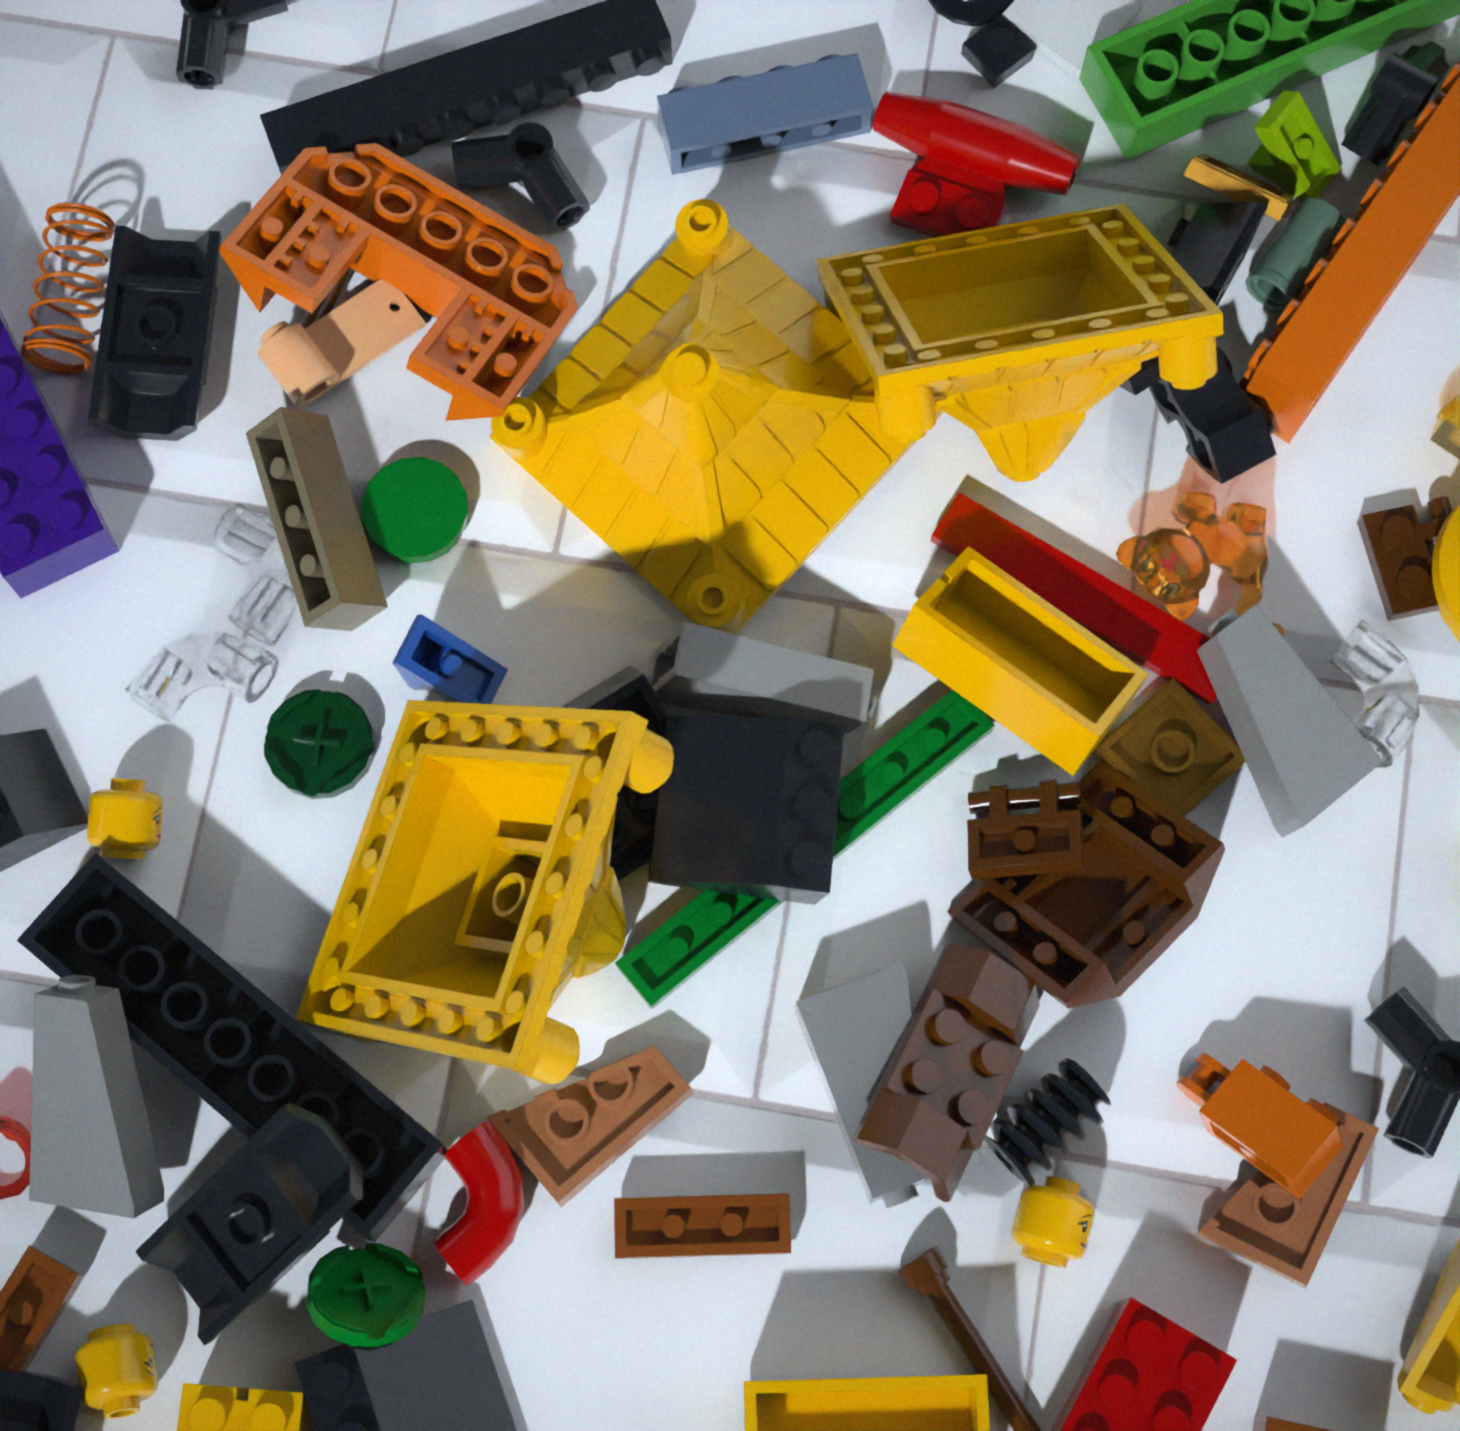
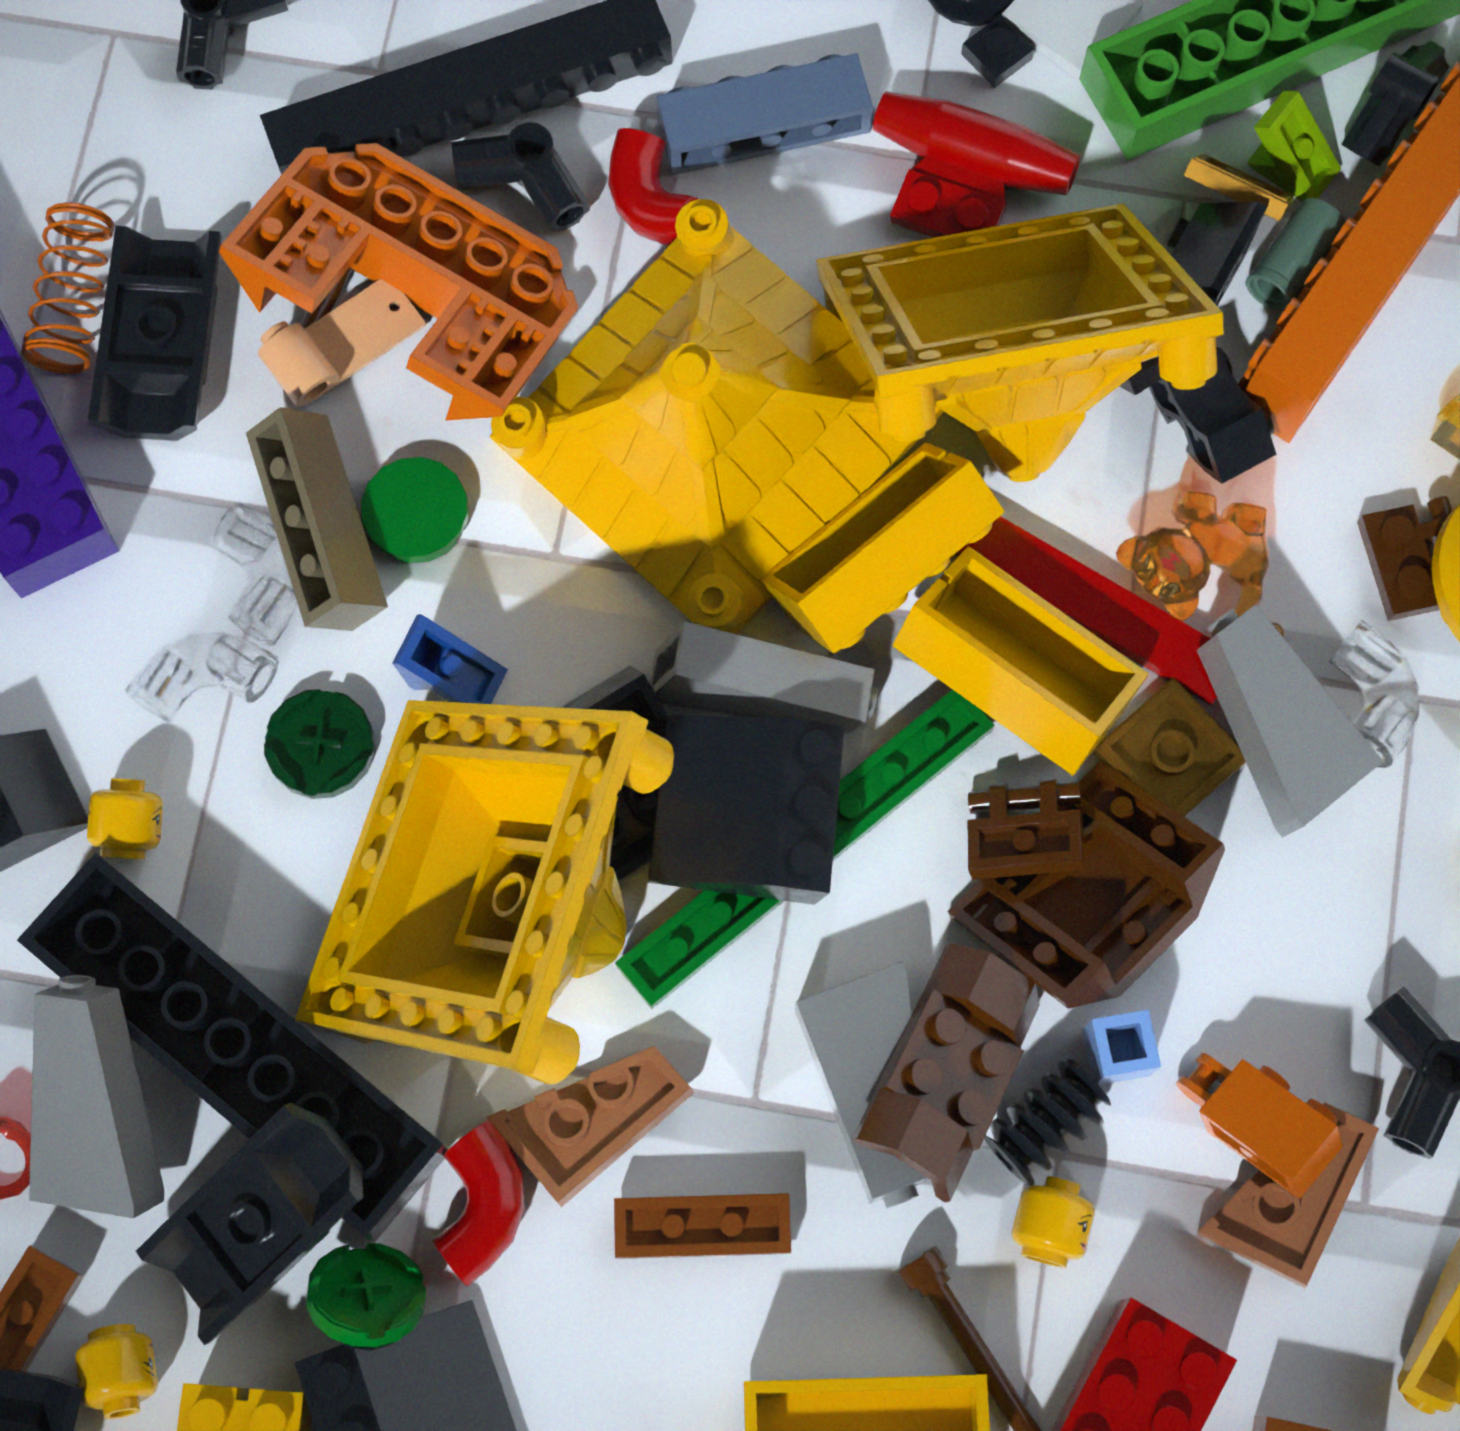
(638, 189): none -> red cylinder
(883, 546): none -> yellow piece
(1121, 1047): none -> light blue brick

